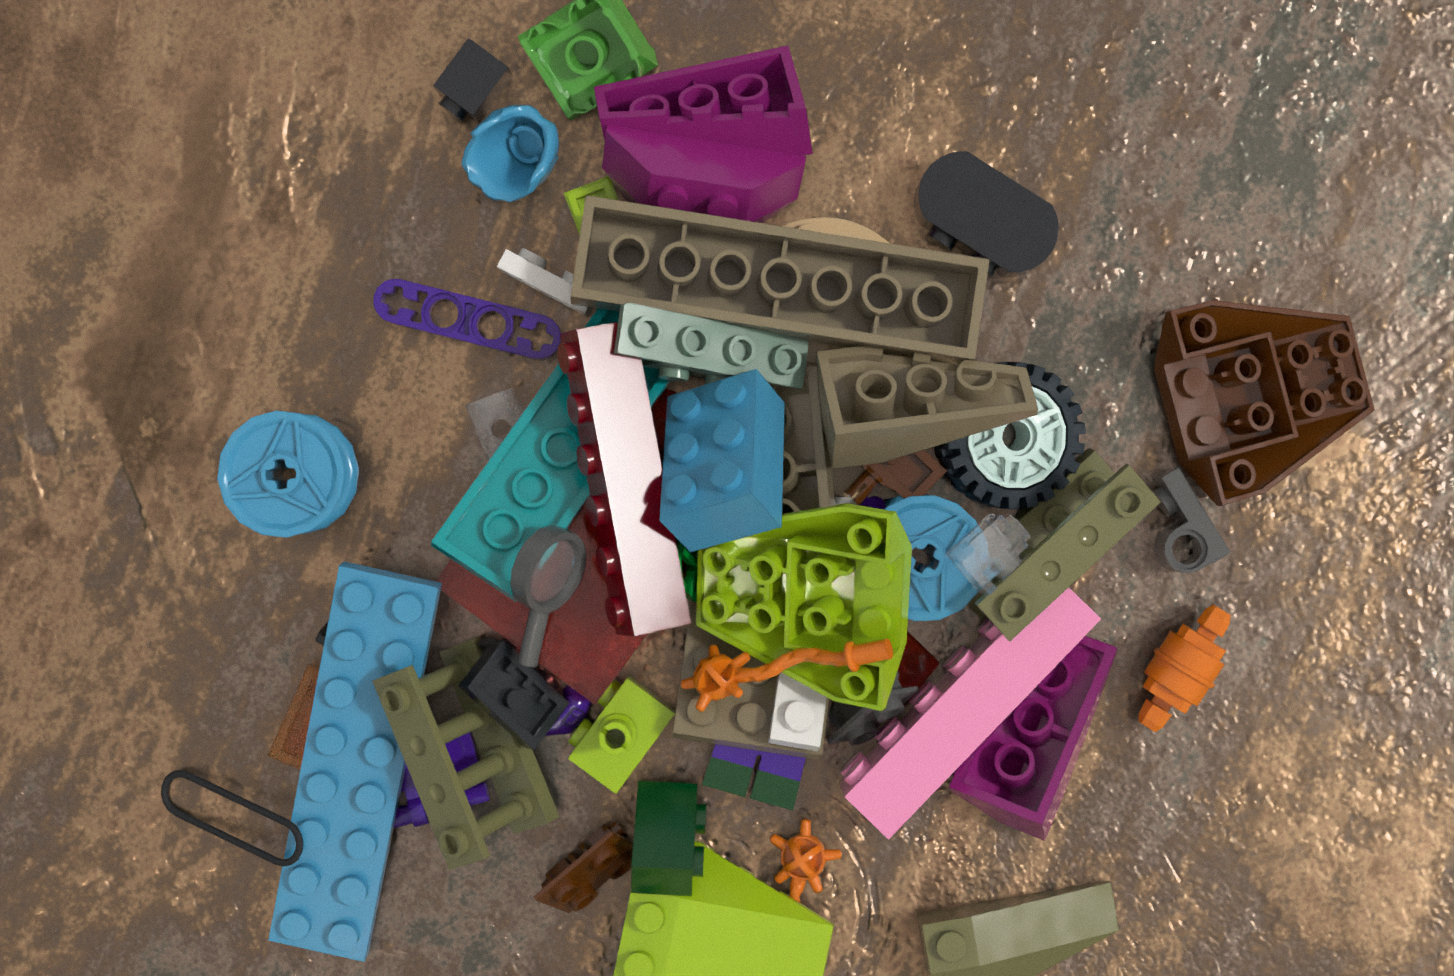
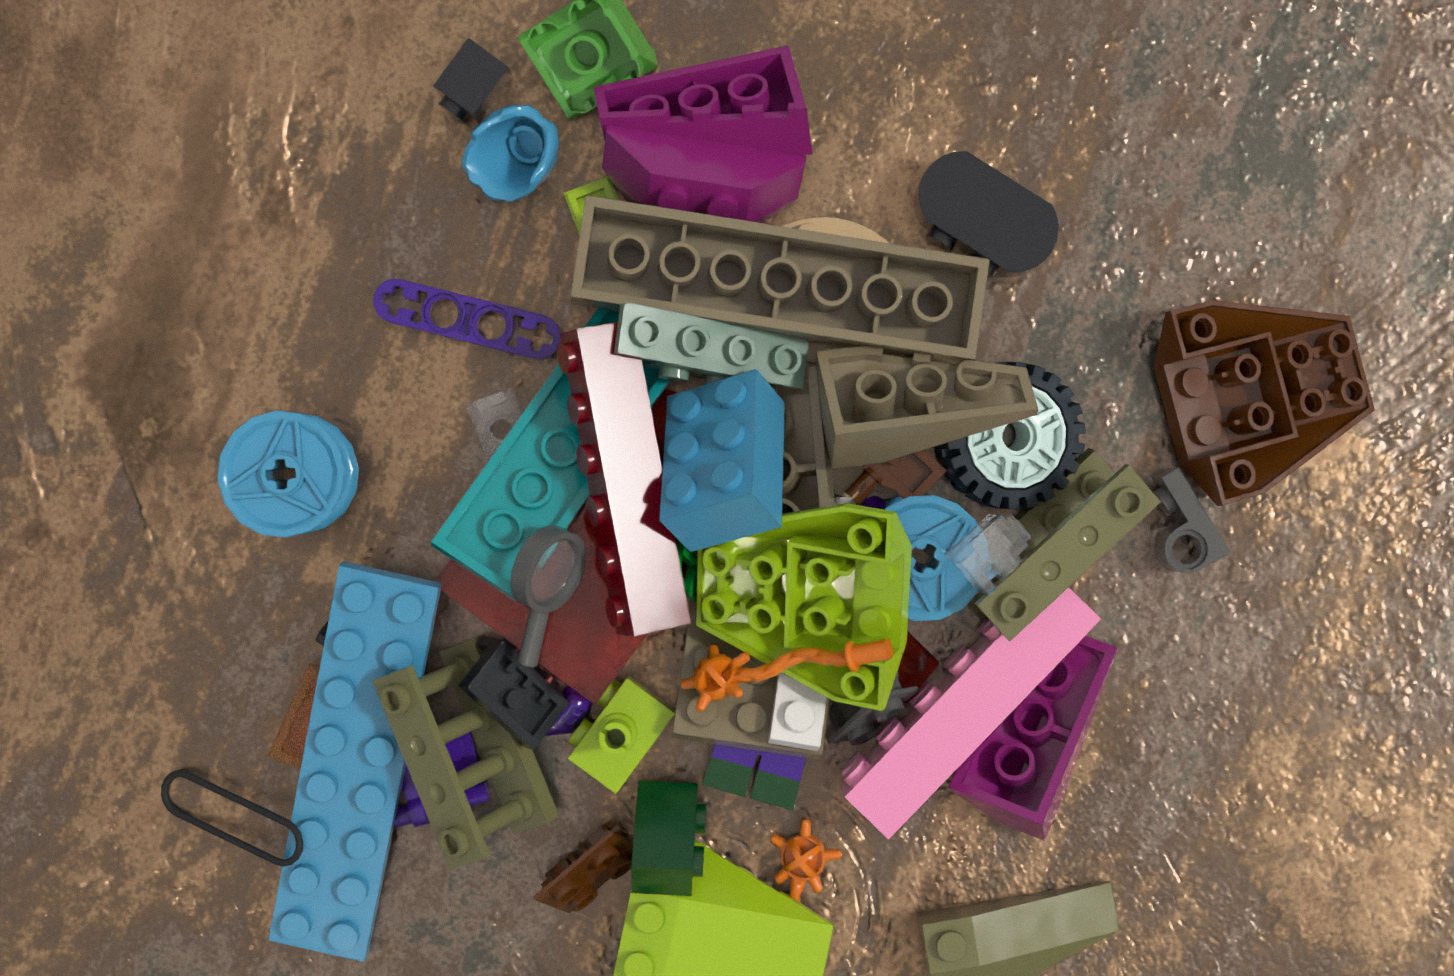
(530, 270): white plate -> none
(1184, 668): orange piece -> none

